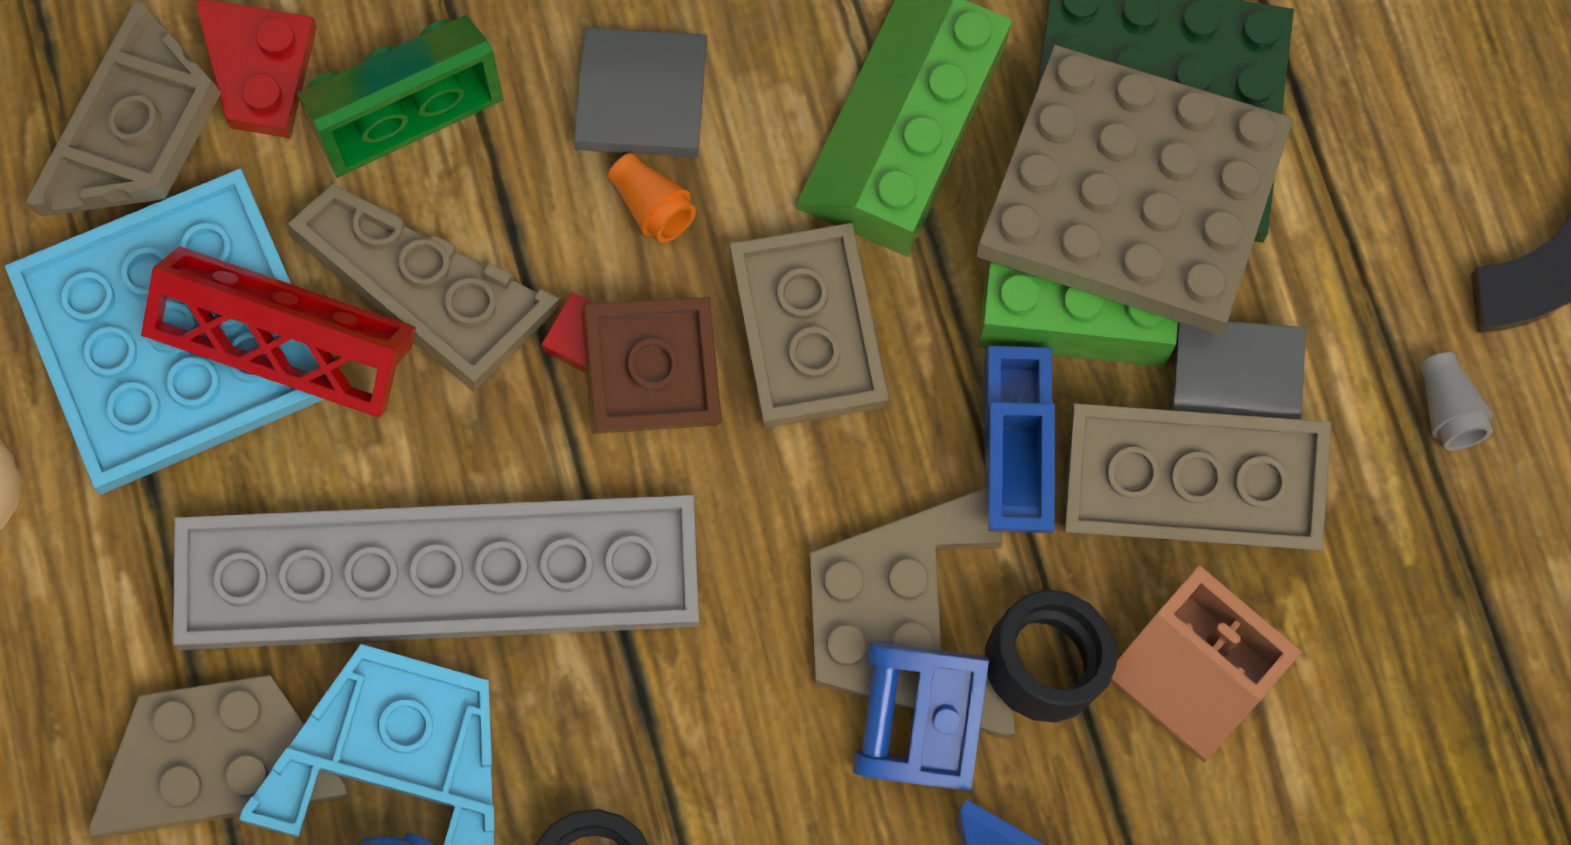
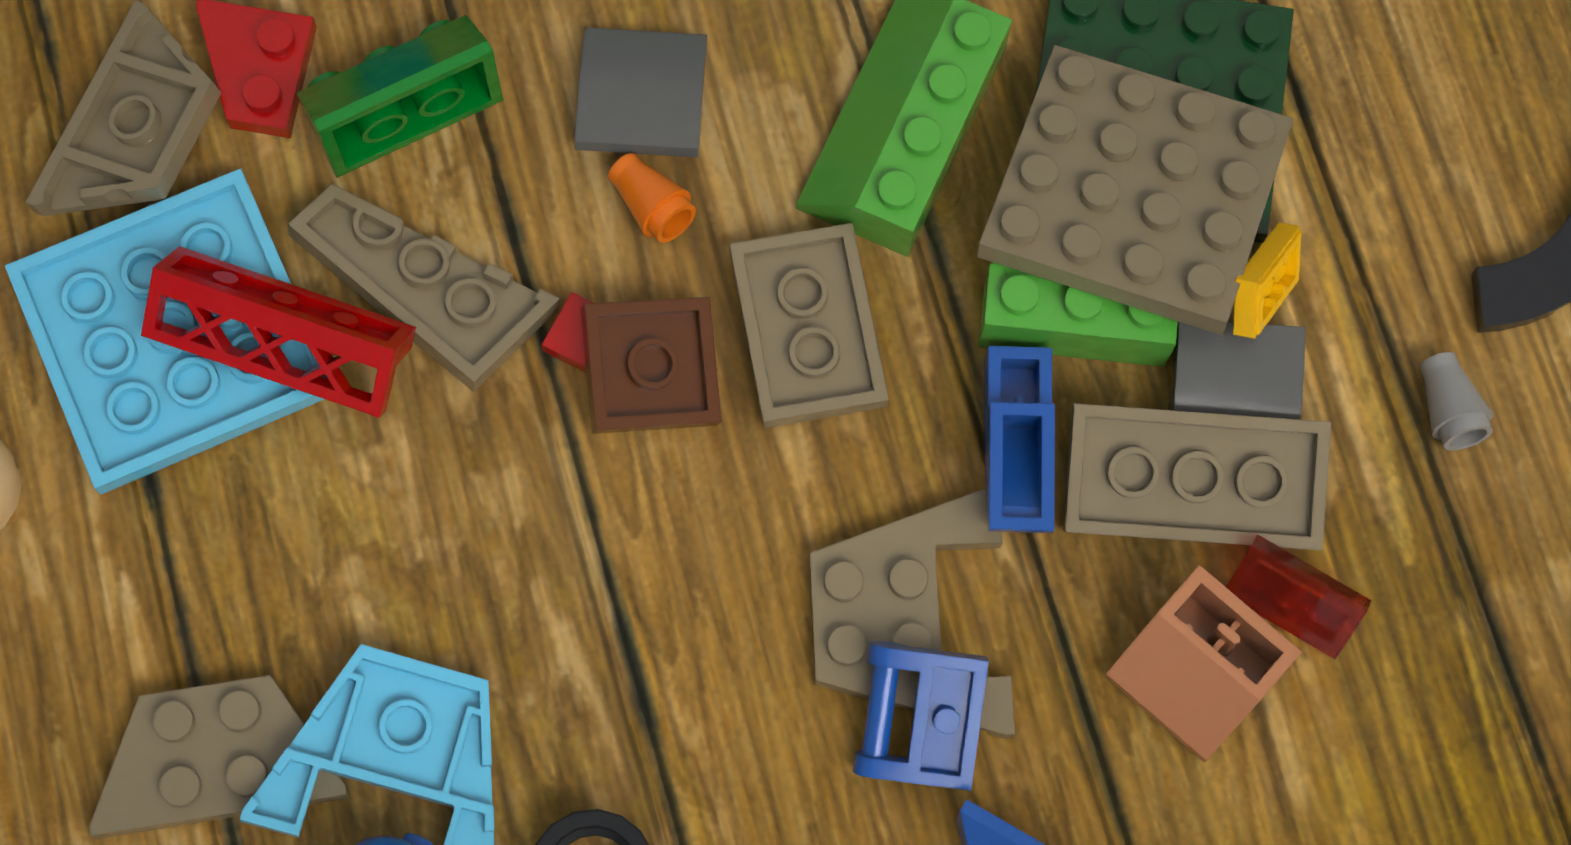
(435, 572): light grey plate -> none
(1081, 624): black tyre -> none
(1267, 280): none -> yellow plate
(1297, 596): none -> clear red plate

